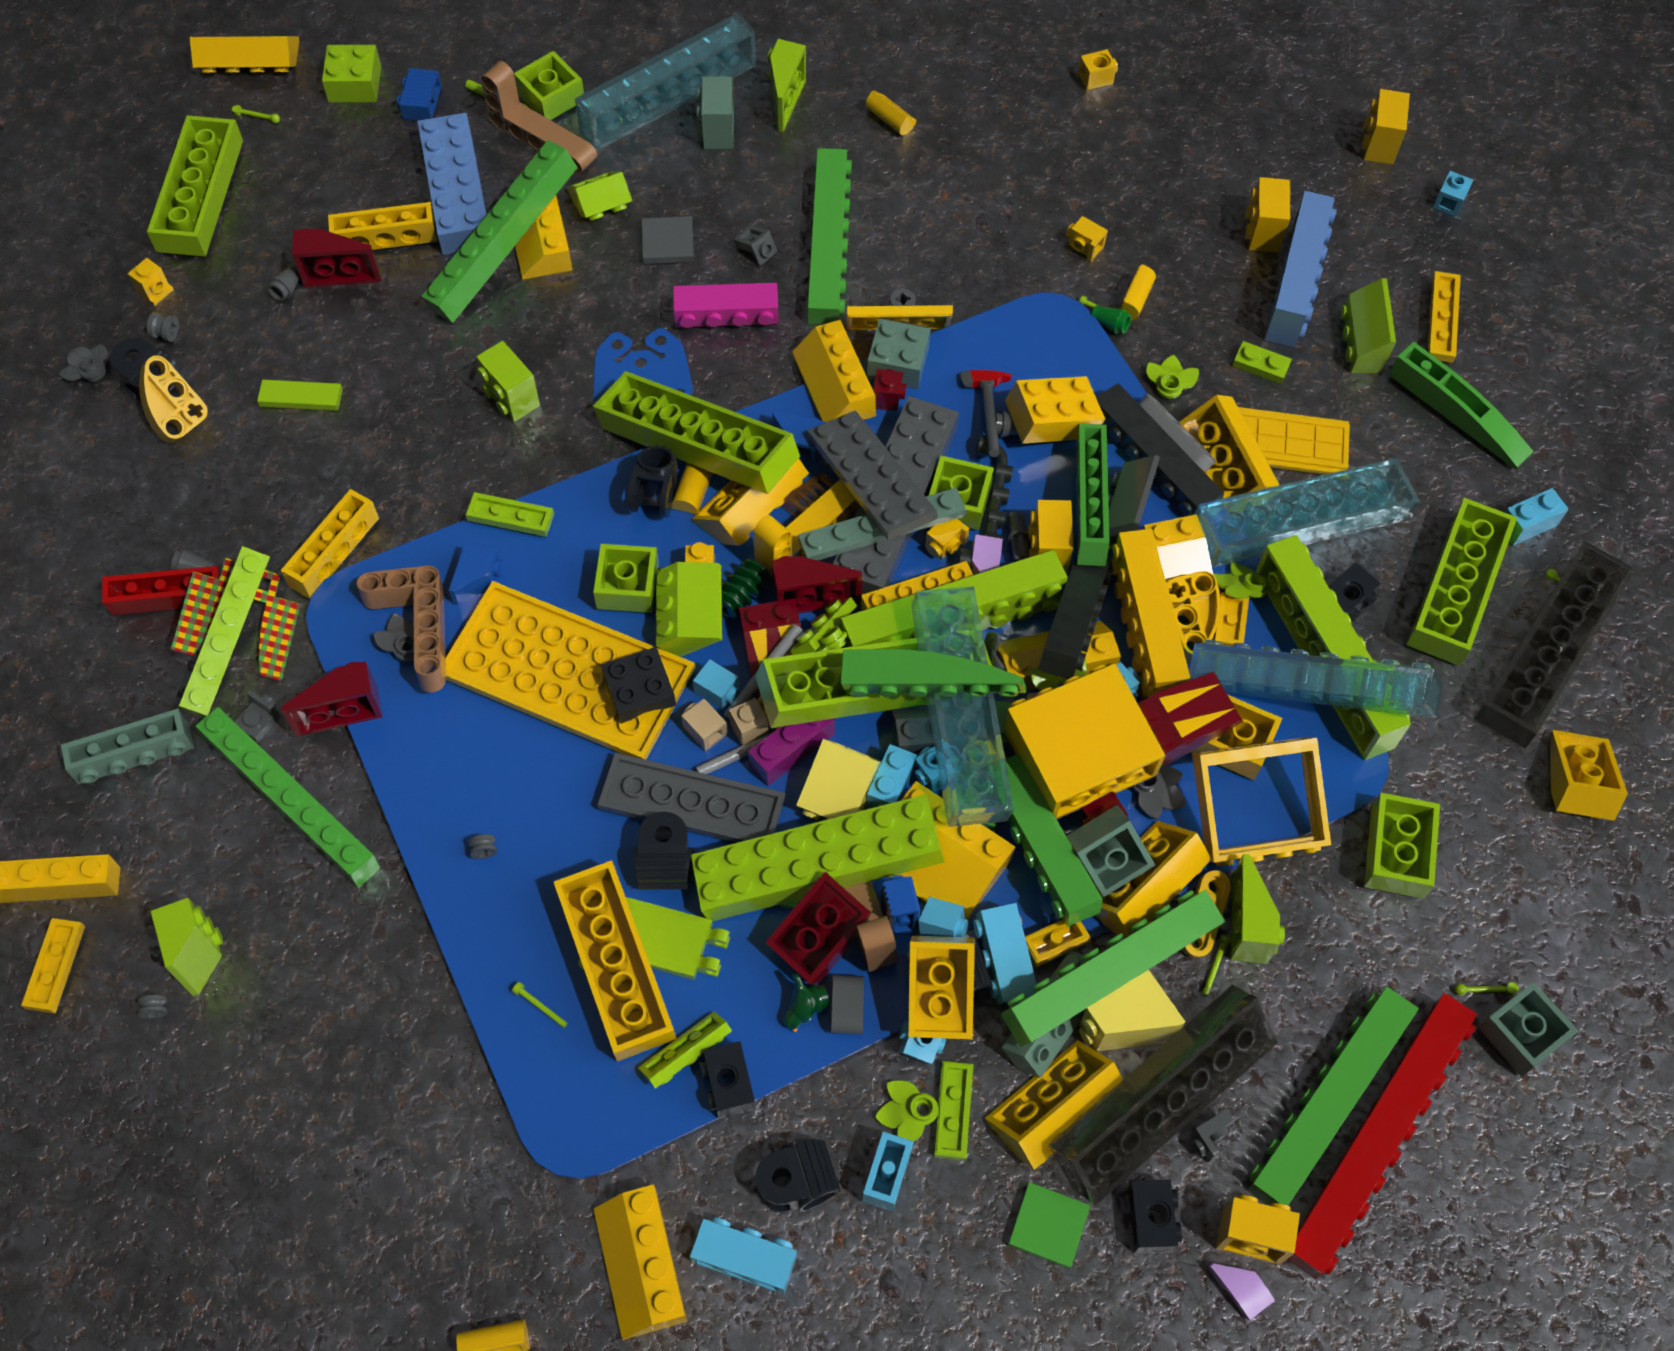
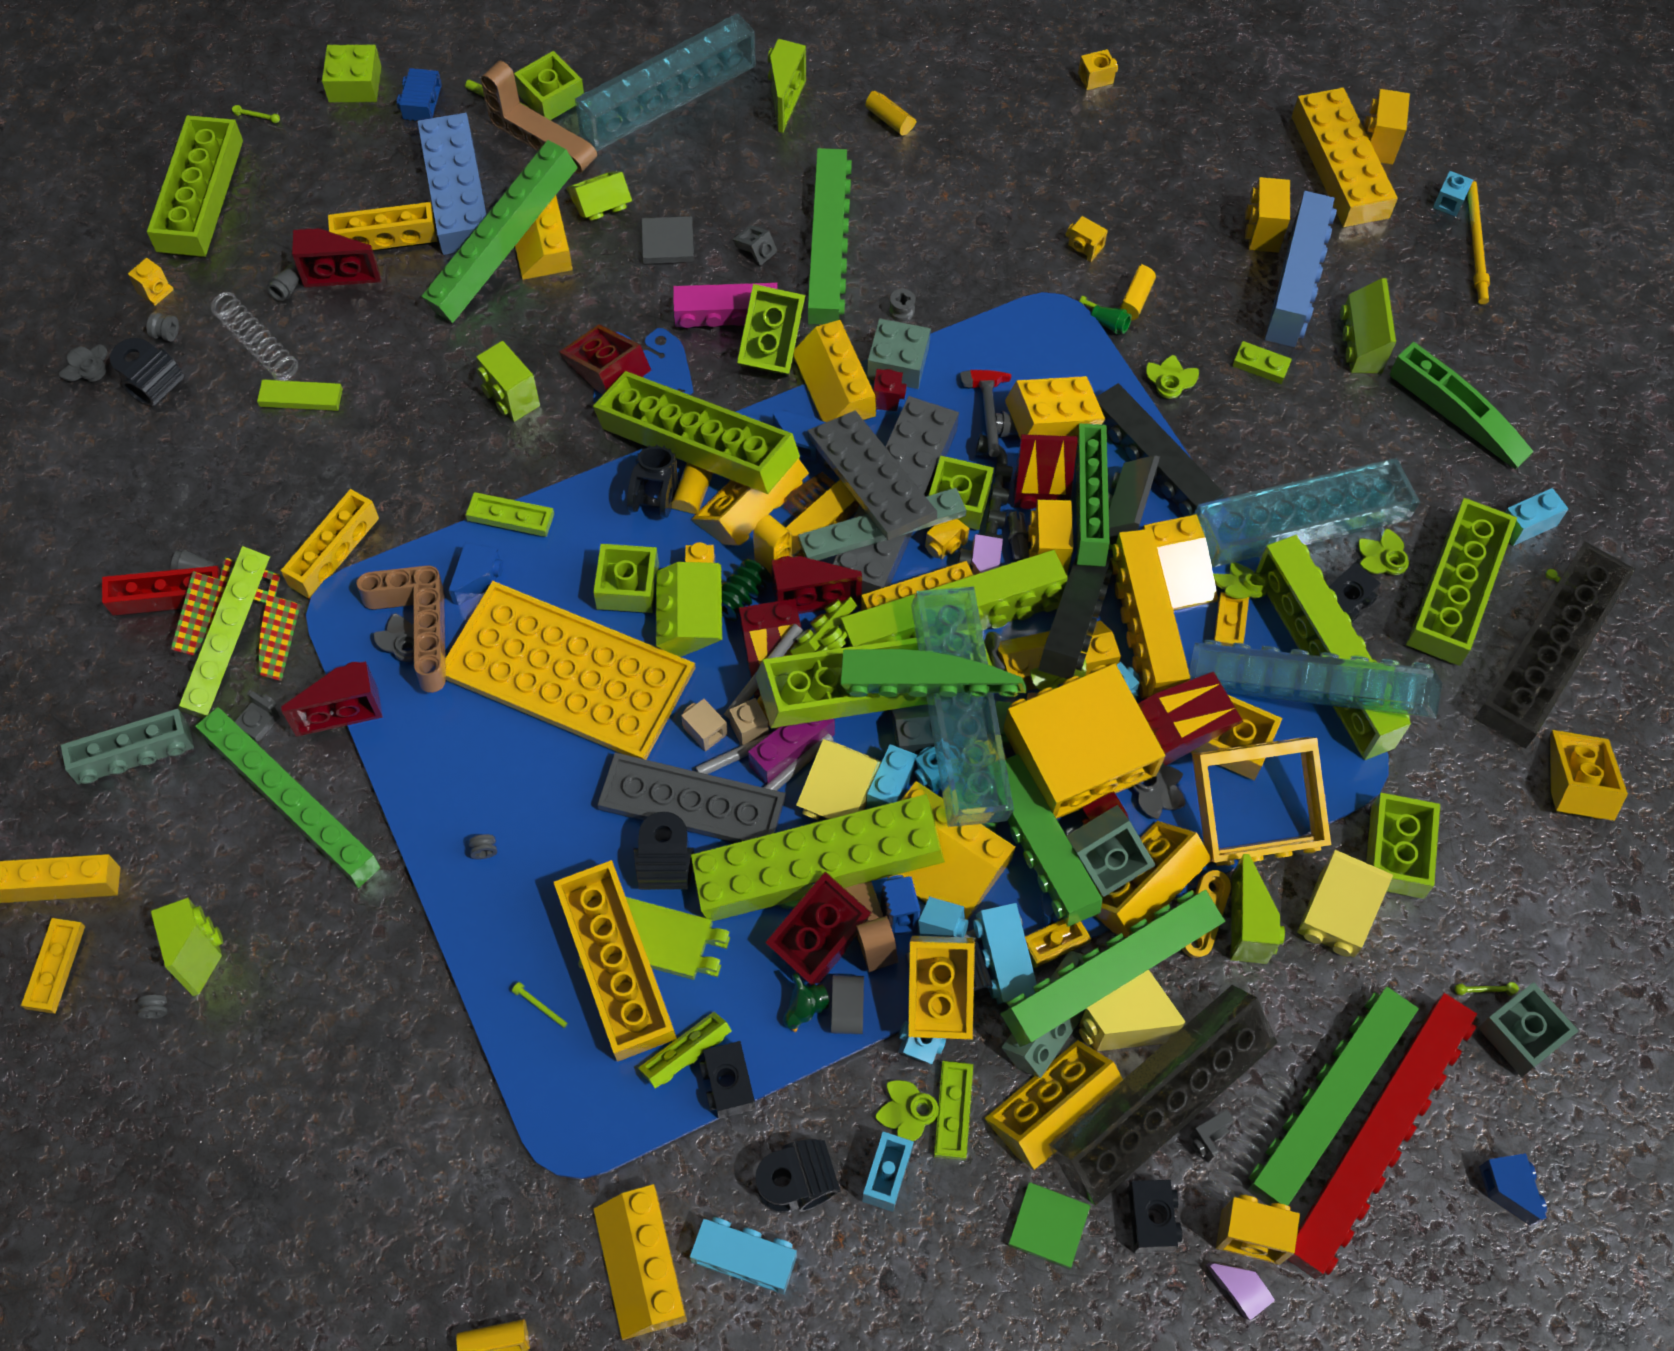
(162, 407): yellow beam -> none
(249, 52): yellow slope -> none
(281, 362): none -> clear piece
(604, 356): none -> dark red slope
(638, 684): black brick -> none
(716, 112): sand green brick -> none
(716, 685): medium azure brick -> none
(771, 330): none -> lime brick
(796, 766): none -> light grey bar
(925, 316): yellow tile -> none
(1044, 469): none -> dark red slope
(1177, 432): light grey beam -> none
(1198, 606): yellow beam -> none
(1224, 941): lime piece -> none
(1226, 436): yellow slope -> none
(1300, 441): yellow piece -> none
(1344, 157): none -> yellow brick
(1344, 904): none -> light yellow slope
(1381, 553): none -> lime plate
(1444, 316): yellow plate -> none
(1481, 278): none -> yellow bar
(1513, 1187): none -> blue slope

